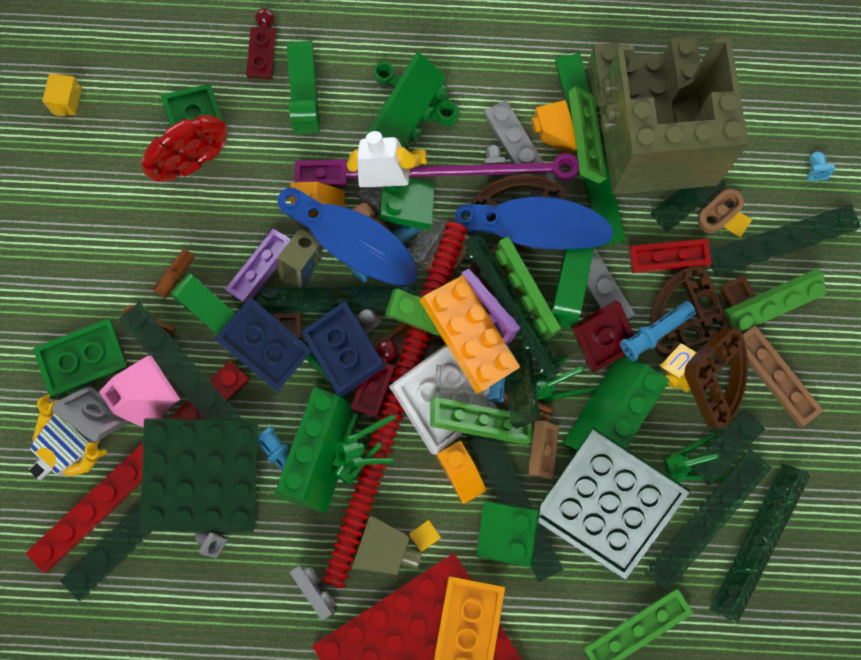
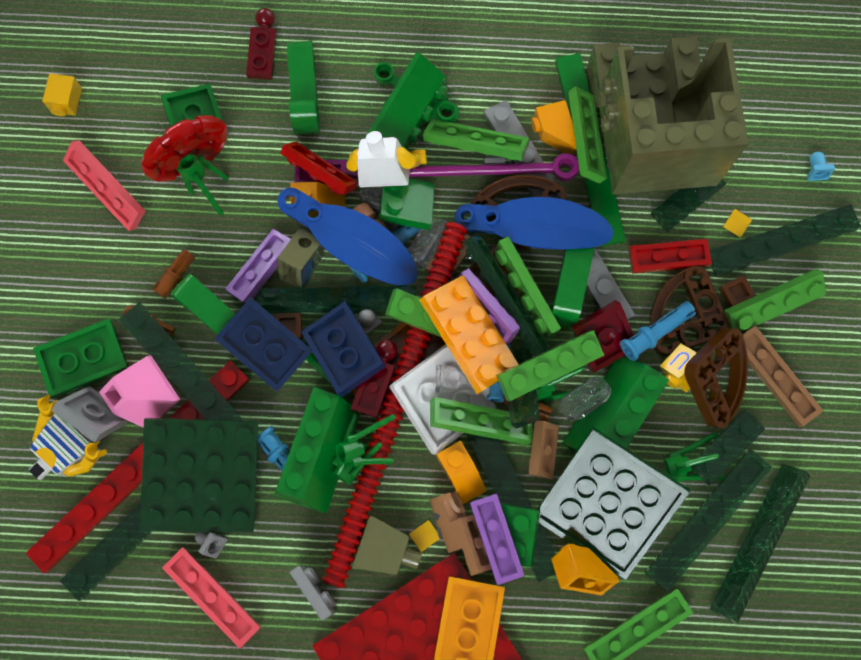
(104, 185): none -> coral plate
(192, 169): none -> green plant
(211, 597): none -> coral plate
(318, 168): none -> red plate
(459, 531): none -> medium nougat plate
(476, 139): none -> bright green plate
(496, 539): none -> medium lavender plate
(550, 365): none -> bright green plate
(582, 570): none -> light orange slope
(585, 397): none -> clear plate
(719, 212): medium nougat plate -> none

